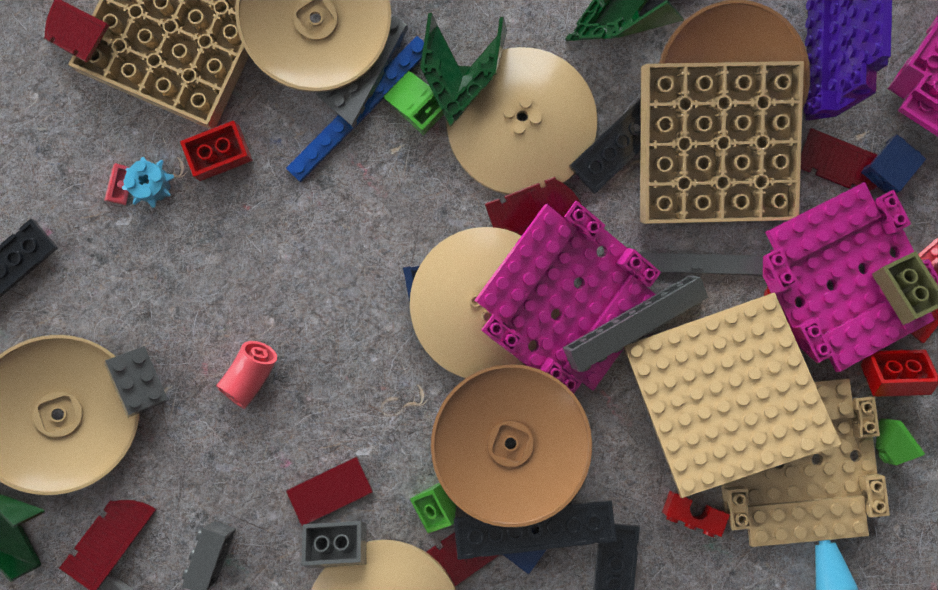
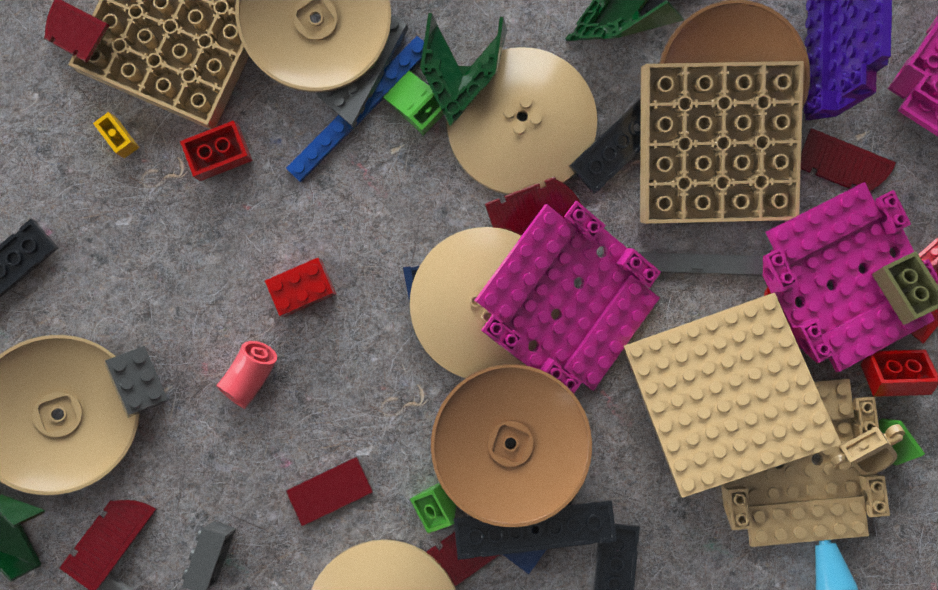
(114, 191): coral slope -> none
(116, 135): none -> yellow brick
(137, 177): medium azure brick -> none
(300, 287): none -> red brick
(334, 544): dark grey brick -> none
(635, 323): dark grey brick -> none
(711, 520): red arch -> none
(870, 451): none -> tan piece
(894, 165): dark blue panel -> none

